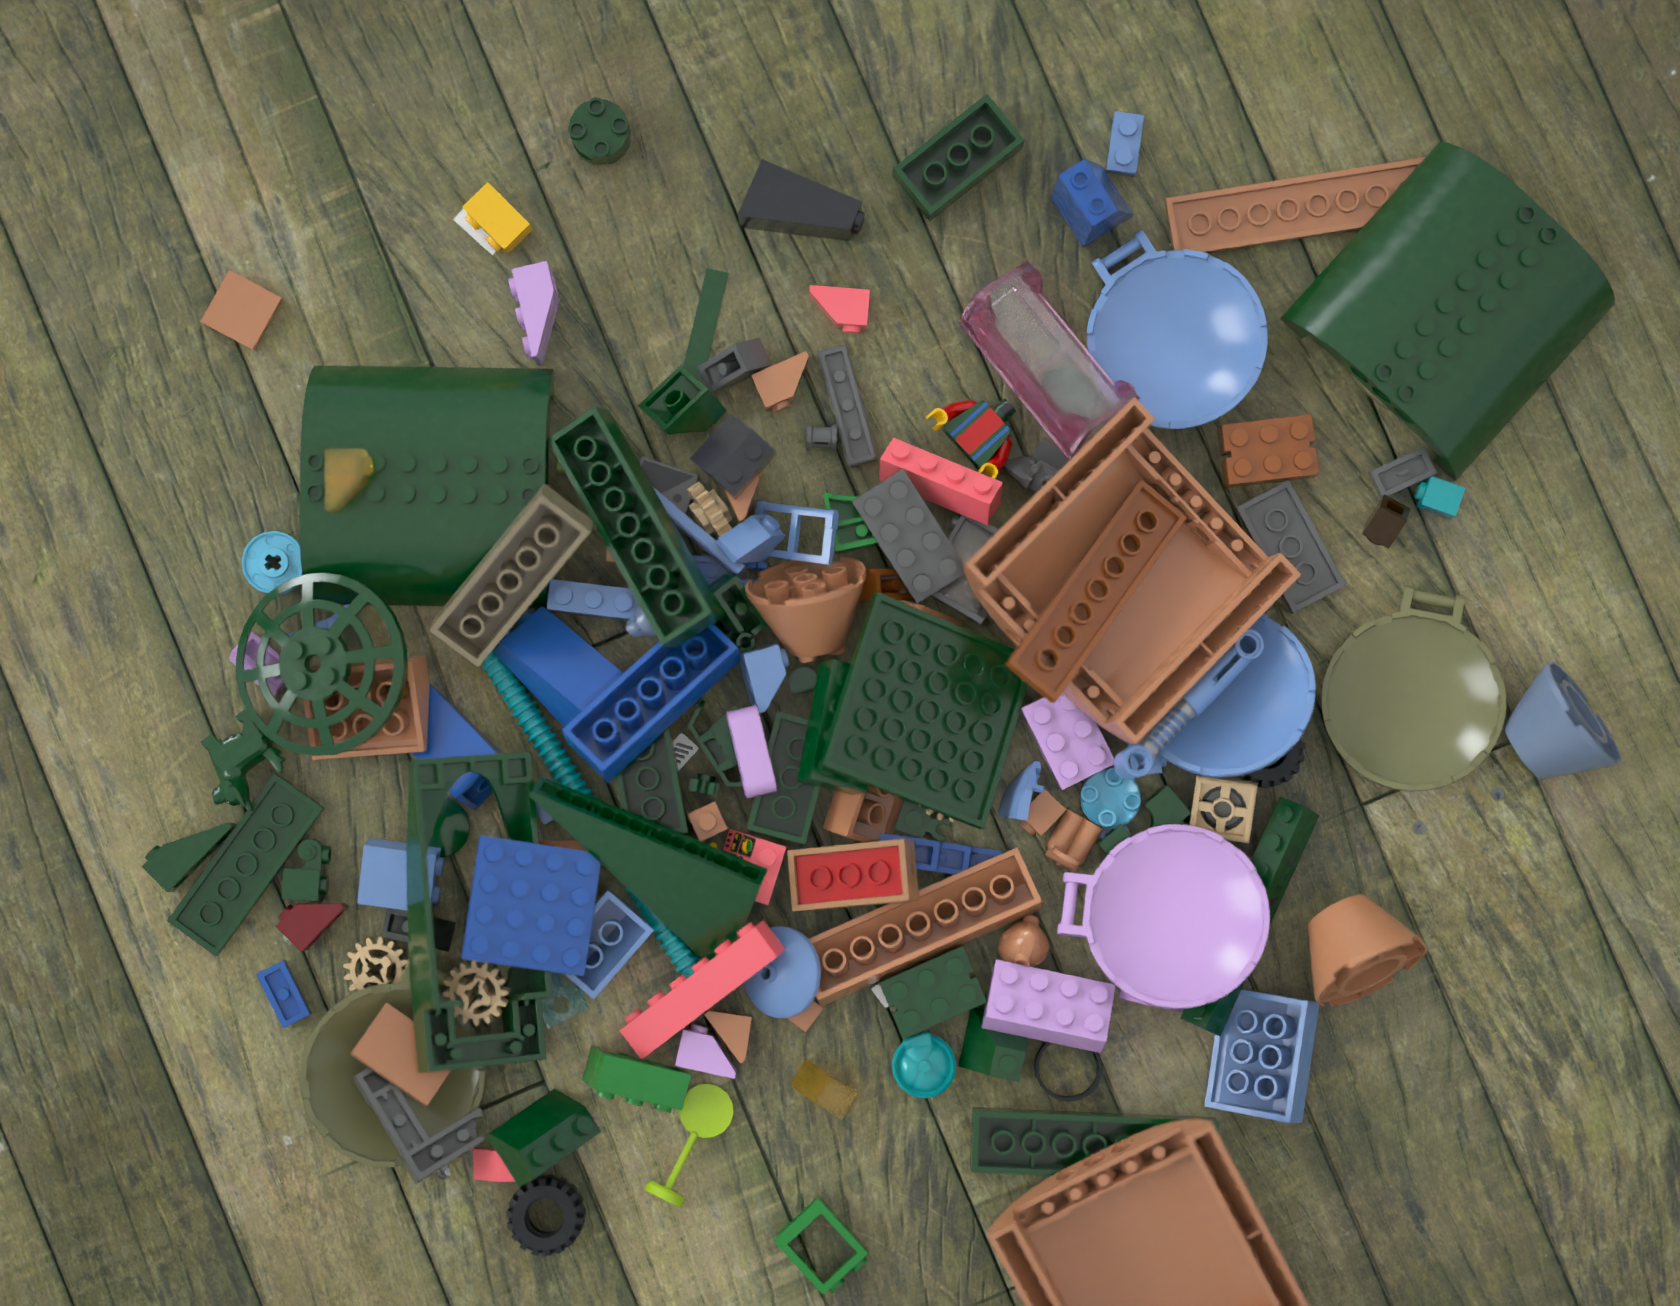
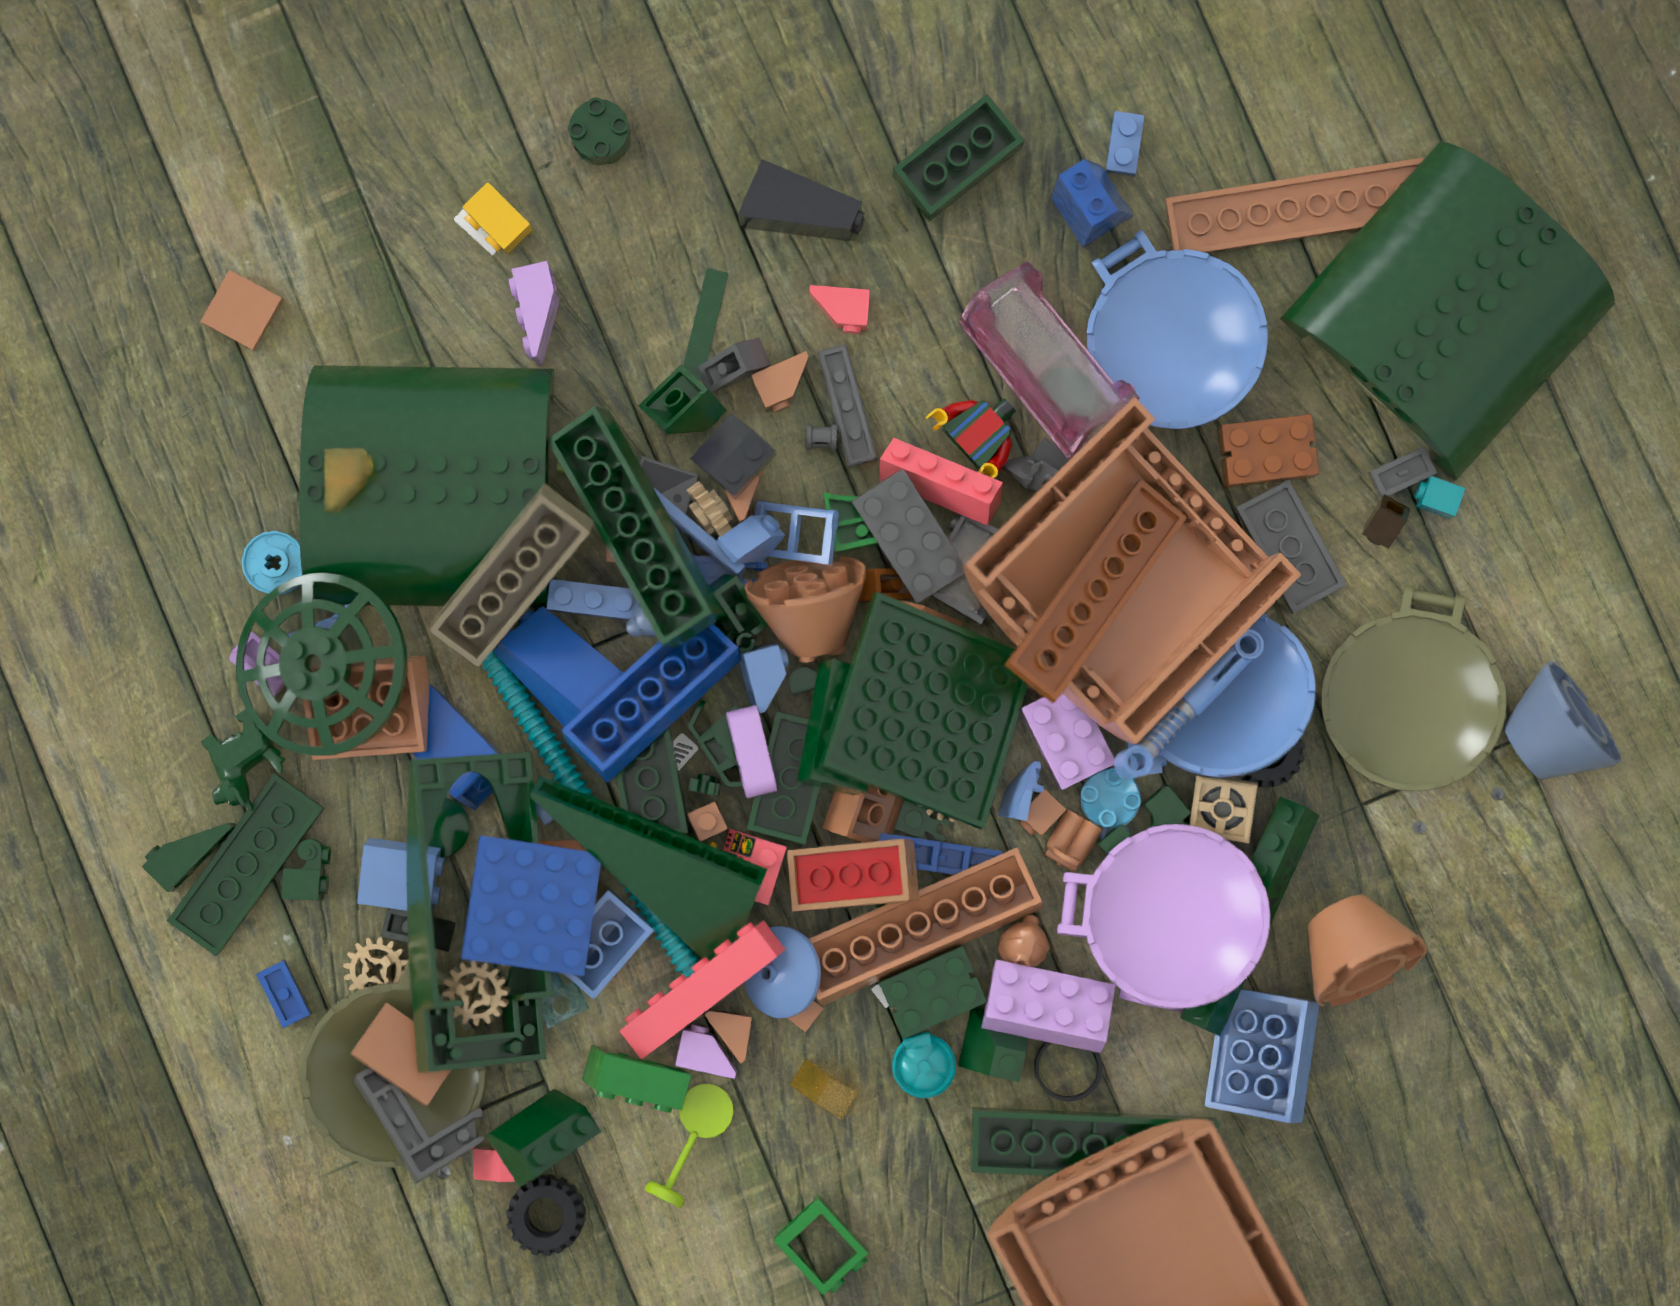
(308, 922): dark red slope -> none

